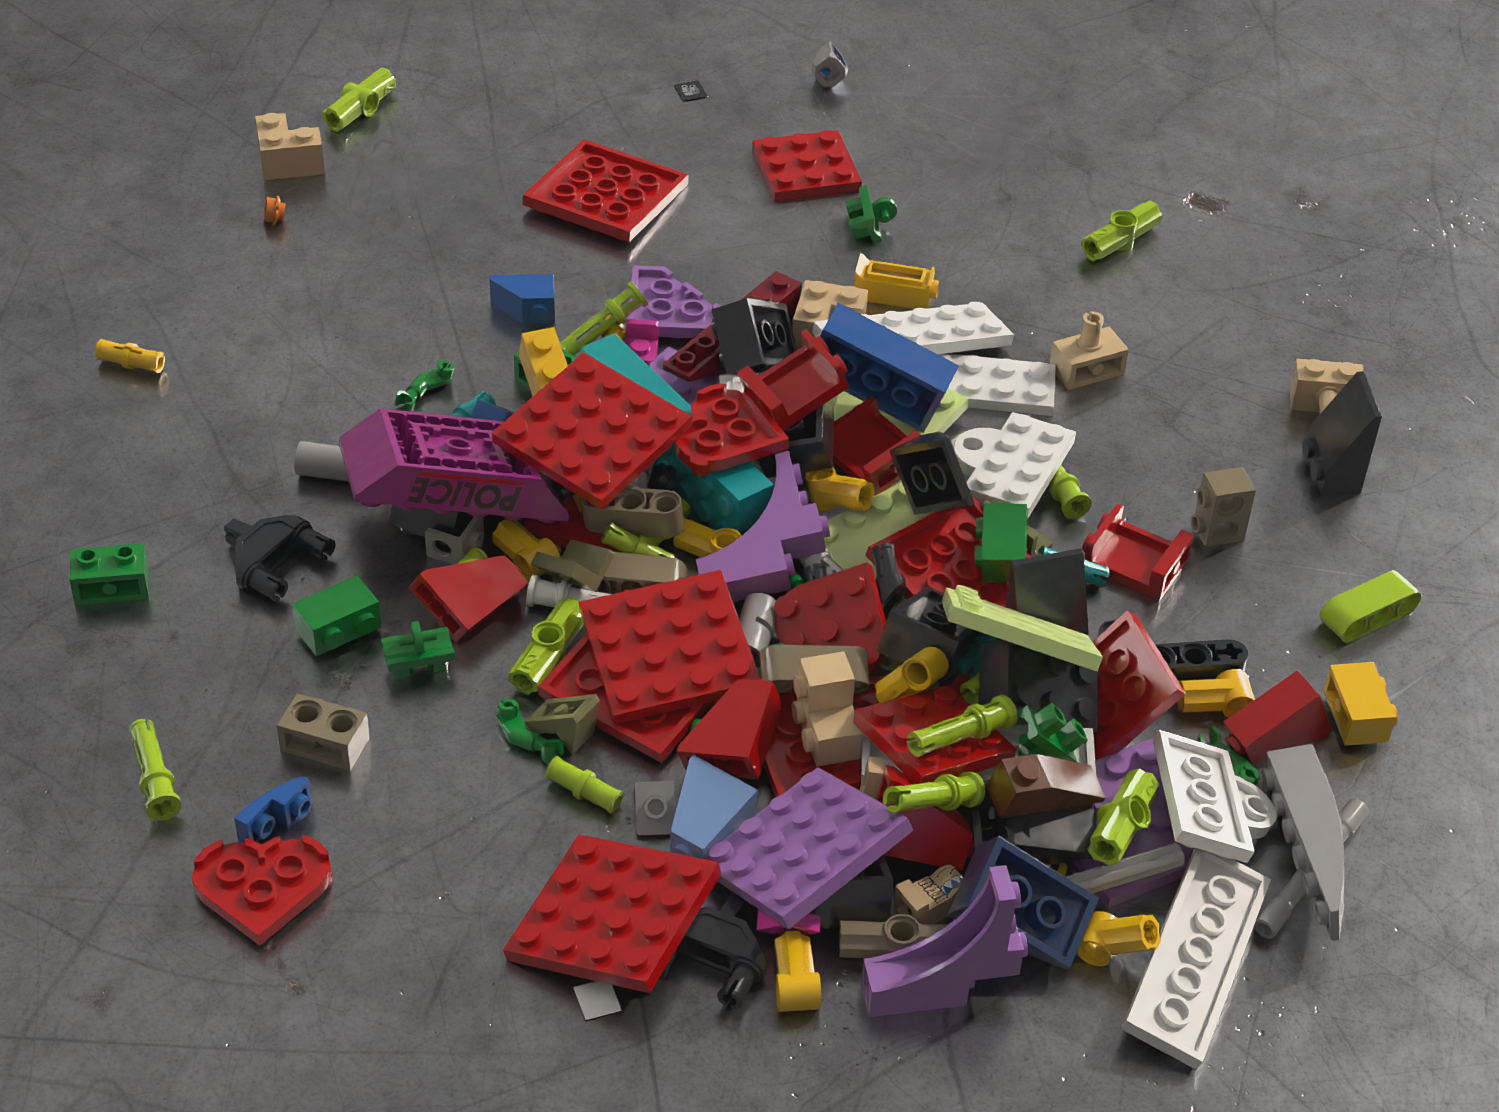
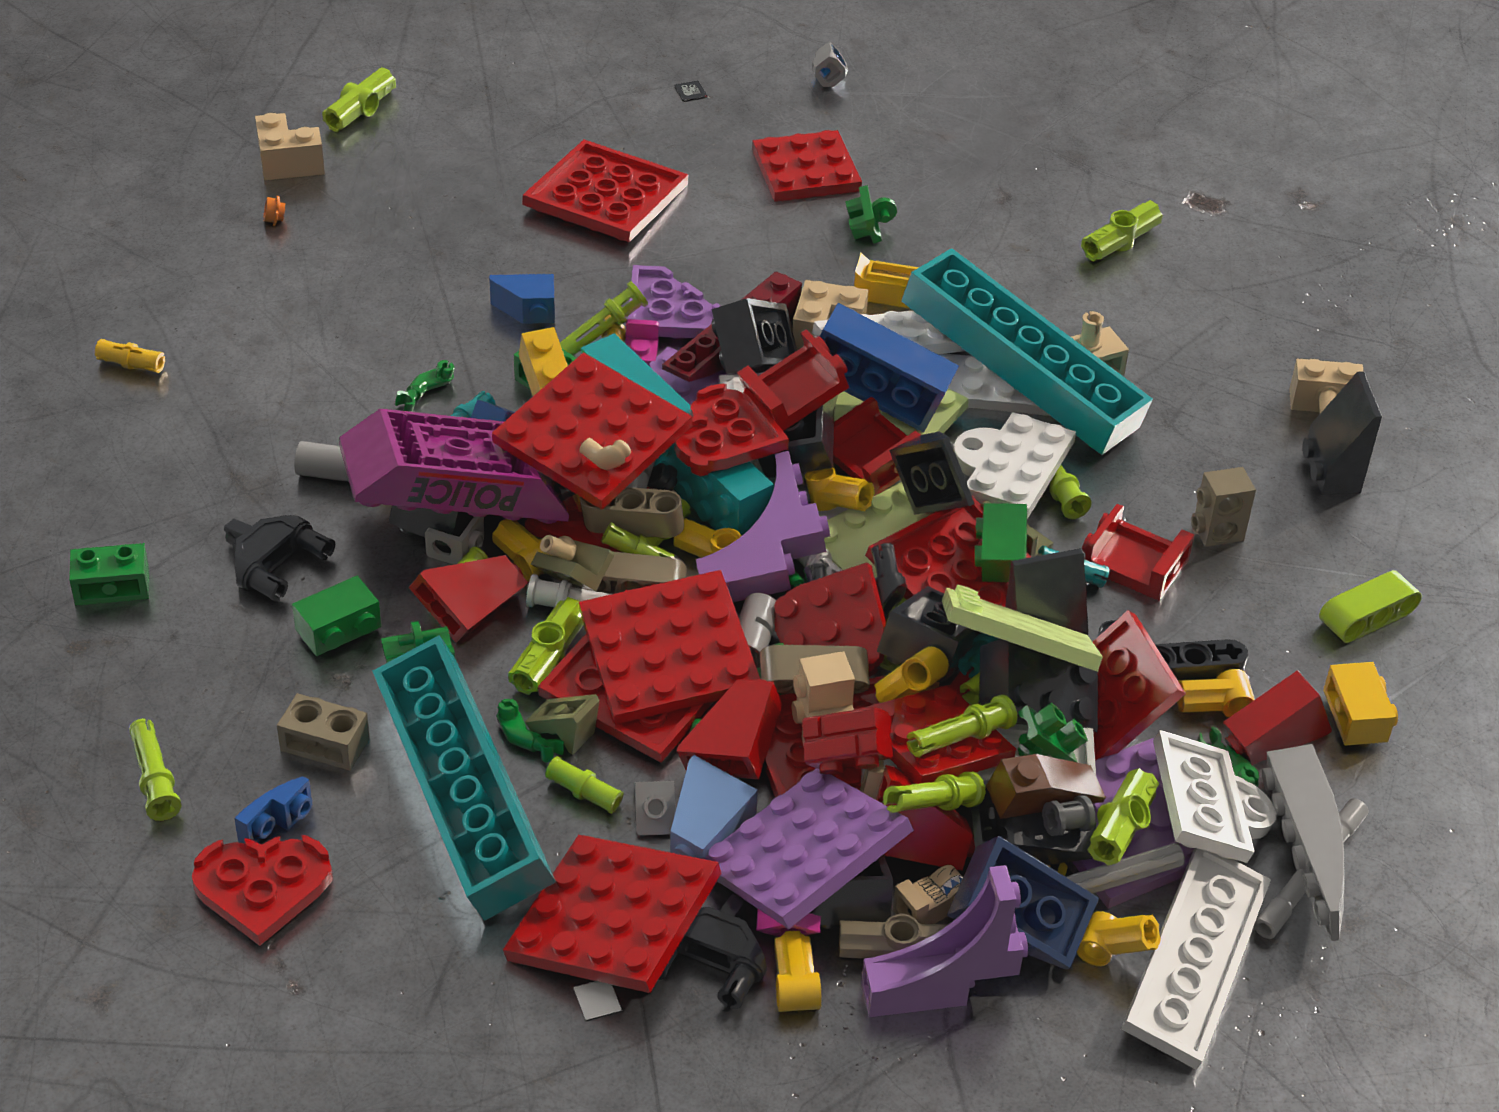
(463, 779): none -> teal brick
(560, 547): none -> tan arm
(606, 457): none -> tan arm
(847, 739): none -> red brick
(1026, 350): none -> teal brick
(1068, 815): none -> dark grey bush

